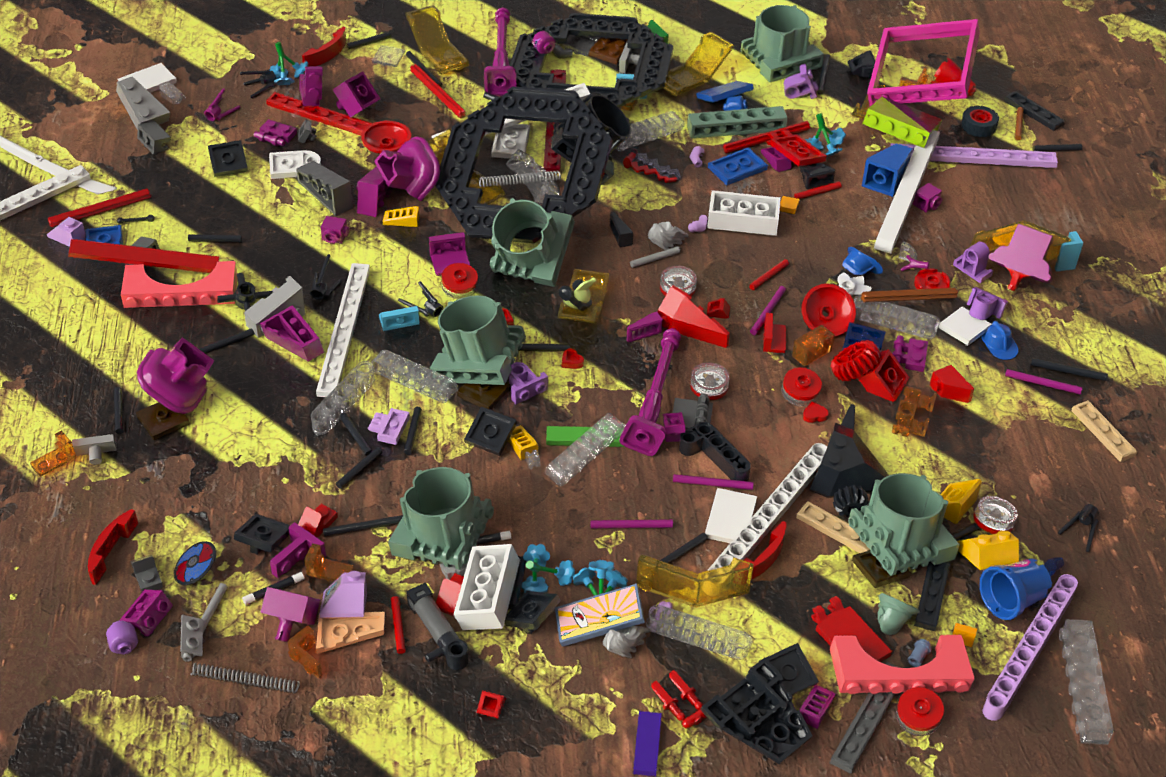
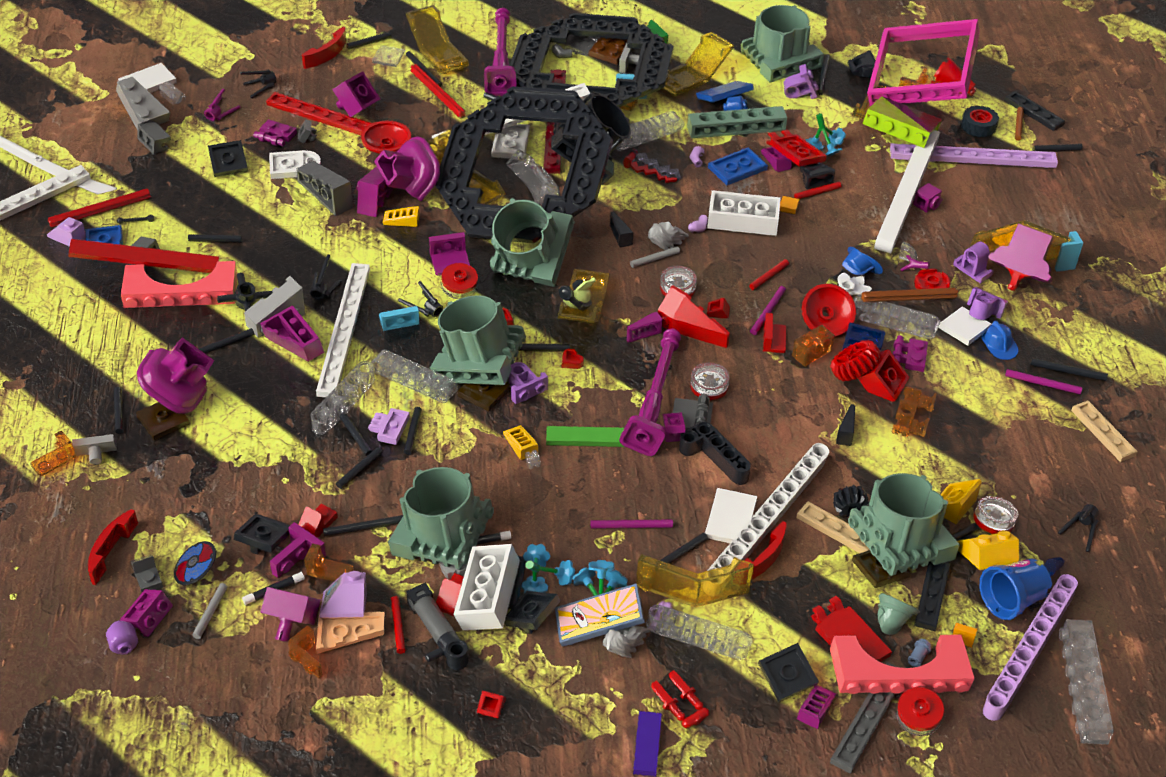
(191, 637): light grey hinge -> none
(245, 678): light grey piece -> none
(281, 72): dark azure plant -> none
(311, 86): magenta arch -> none
(334, 230): magenta brick -> none
(490, 431): black hinge -> none
(523, 180): light grey piece -> none
(543, 42): magenta head -> none
(584, 449): clear beam -> none
(713, 482): magenta bar -> none
(760, 713): black wedge -> none
(761, 138): red axle -> none
(801, 386): red piece -> none
(815, 412): red tile -> none
(846, 463): black wedge -> none
(886, 168): blue slope -> none
(951, 384): red slope -> none

